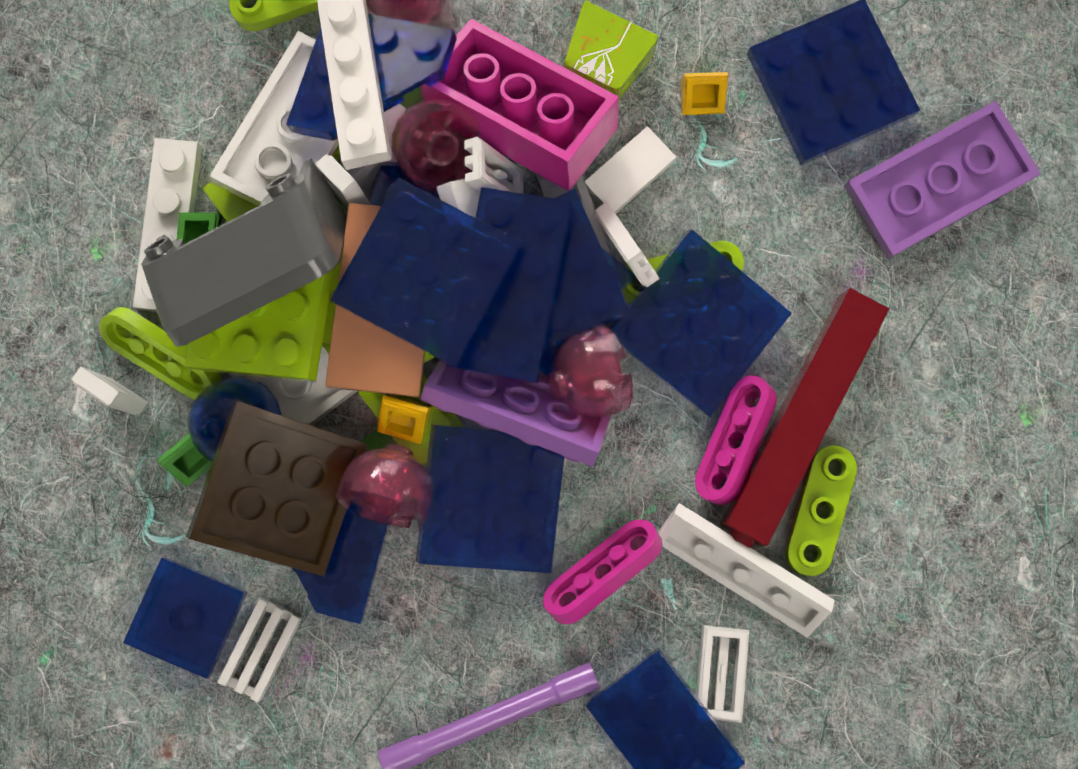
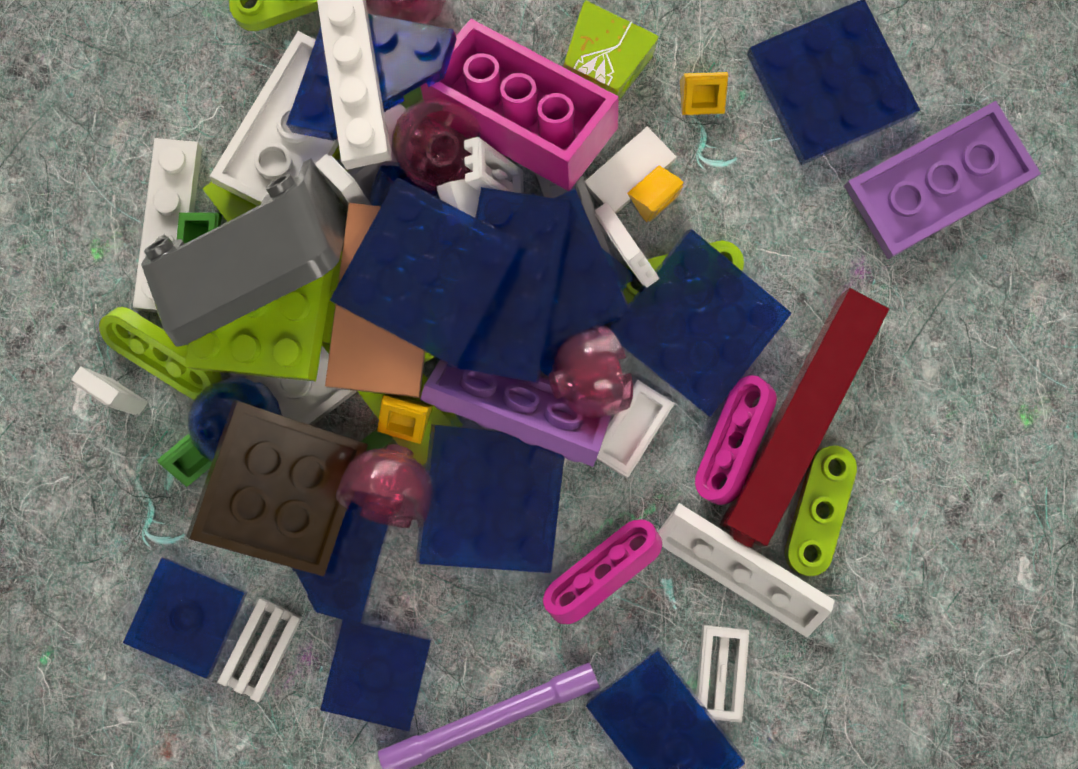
(376, 675): none -> clear blue plate
(633, 429): none -> white tile
(655, 192): none -> yellow slope

